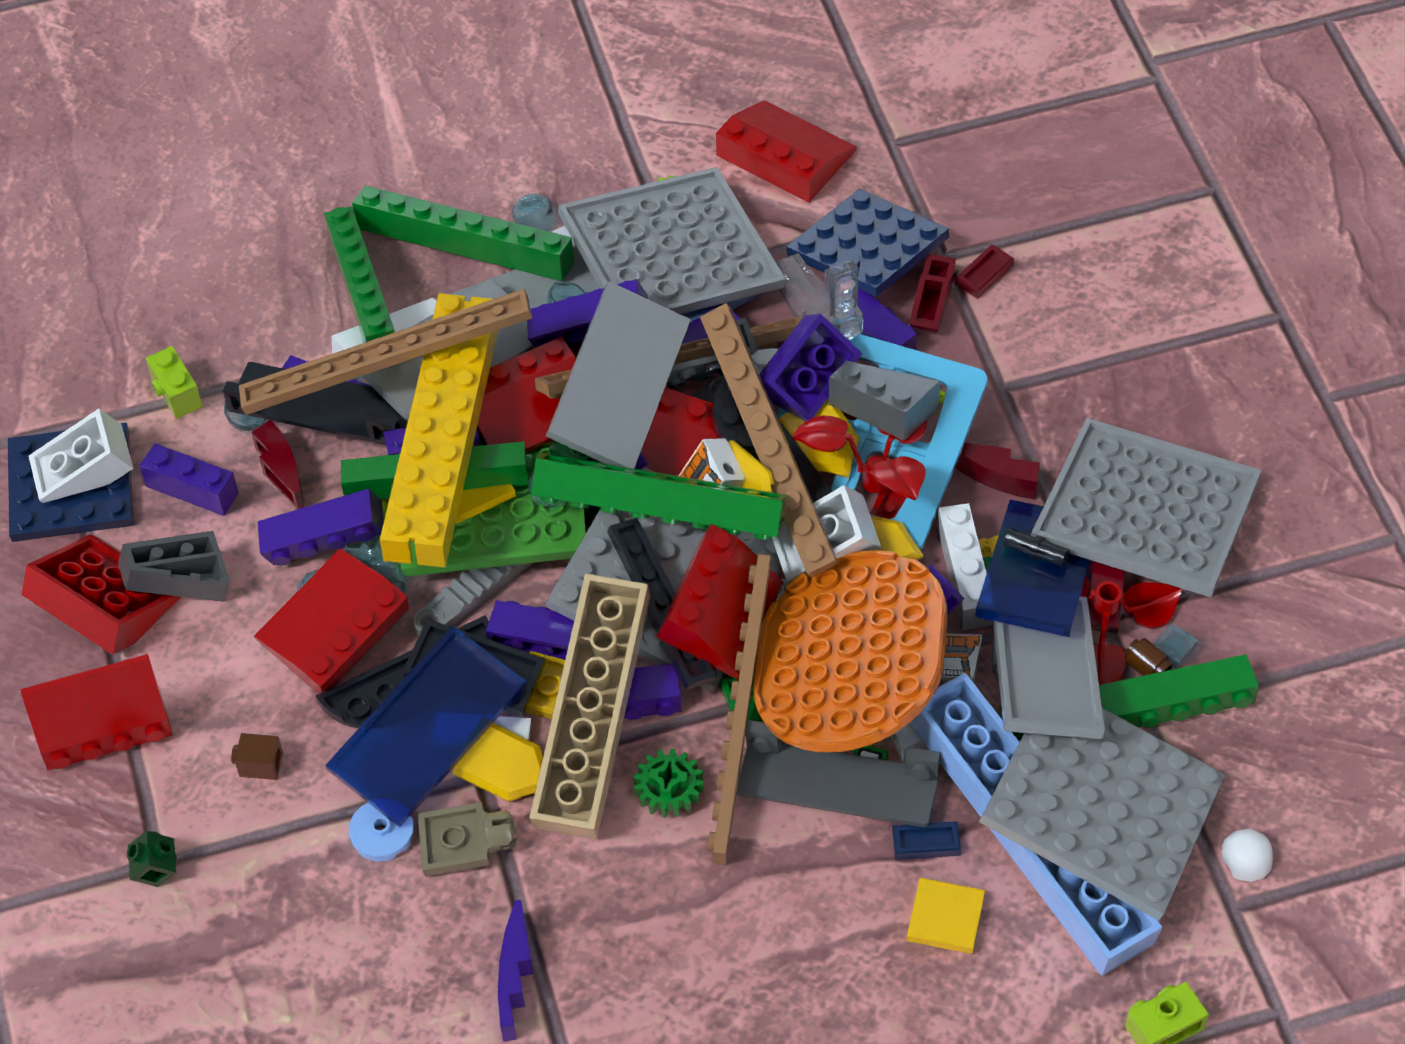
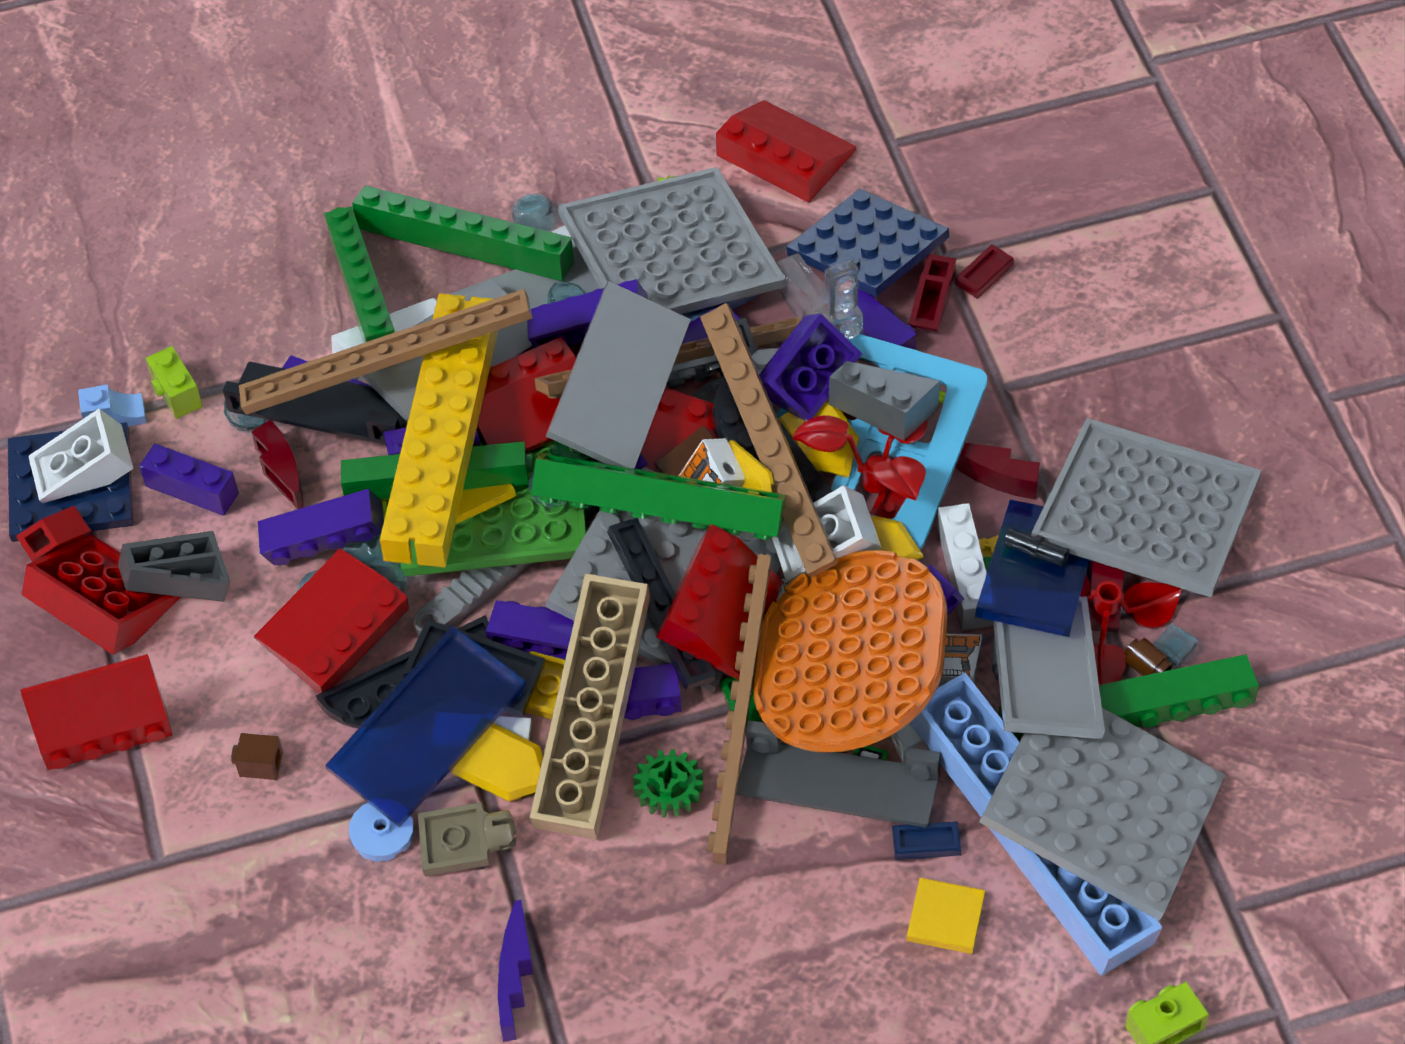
(53, 533): none -> red slope
(119, 406): none -> light blue arch
(152, 858): dark green brick -> none
(678, 457): none -> reddish brown tile
(1247, 854): white hair -> none

